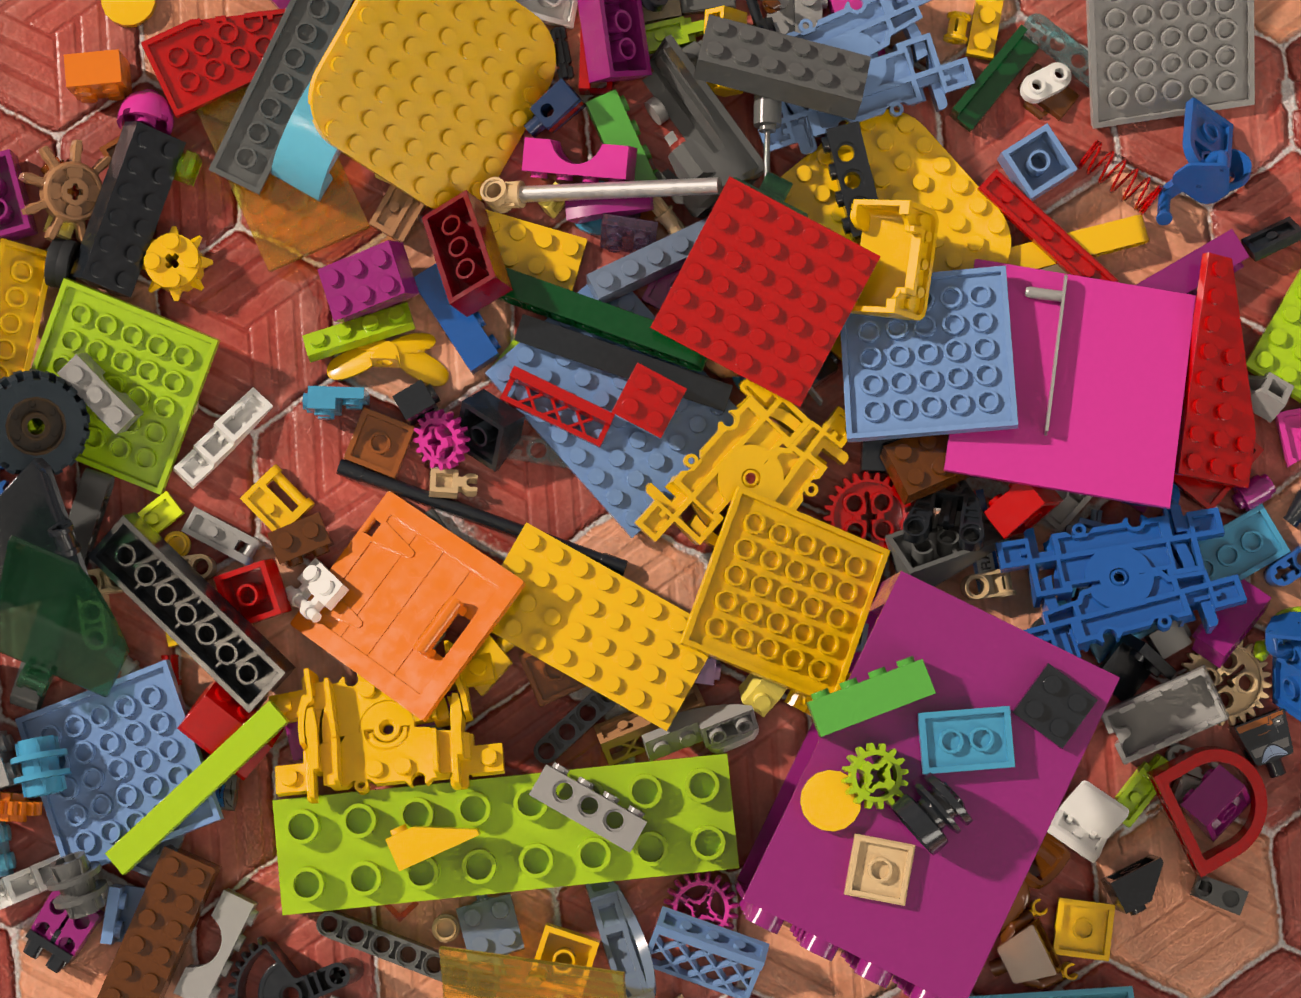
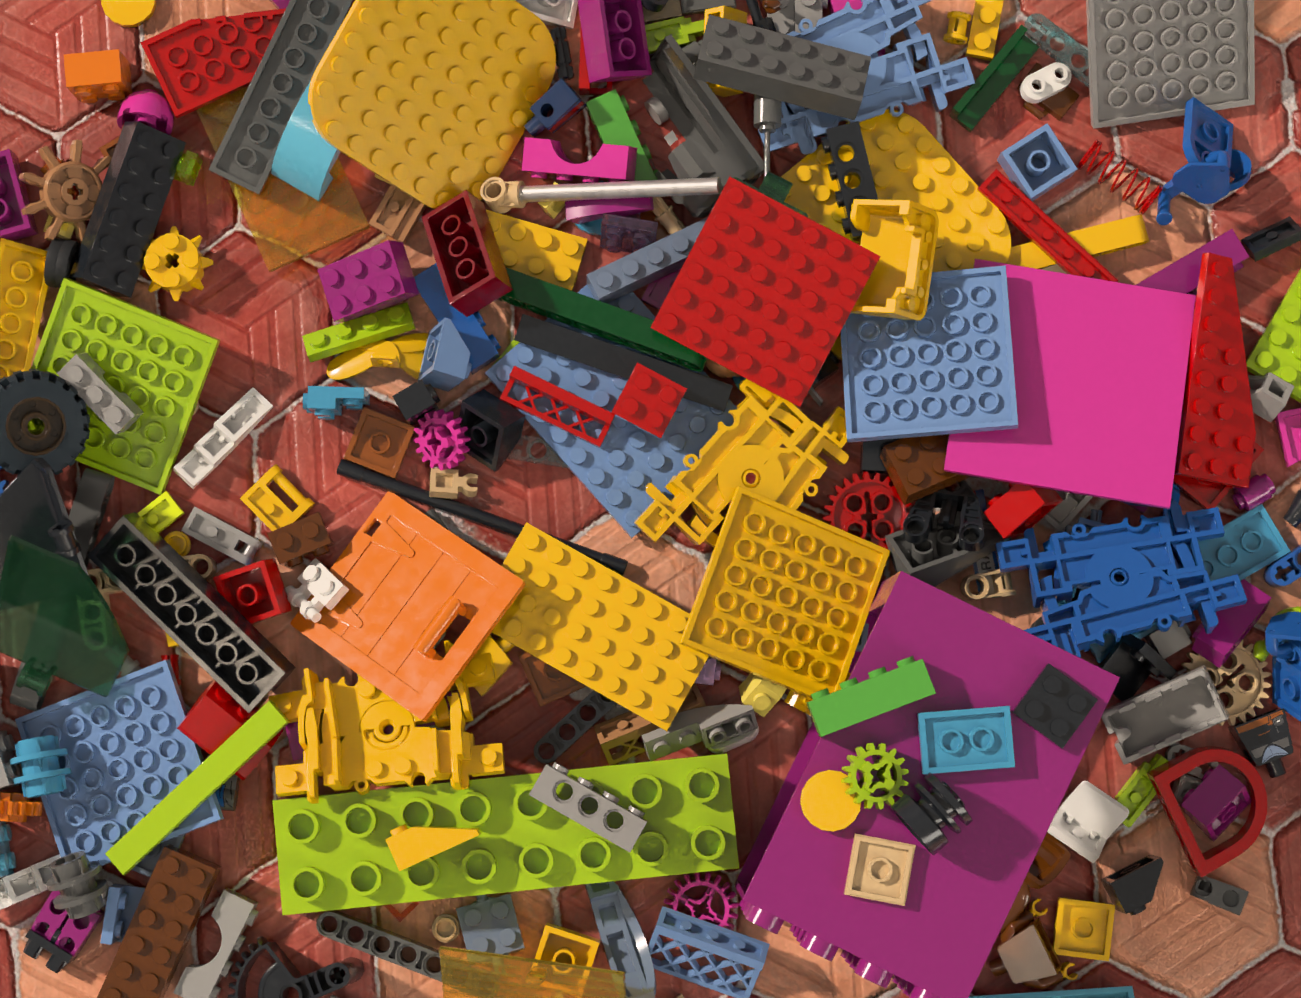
(445, 357): none -> medium blue slope
(1059, 296): light grey piece -> none

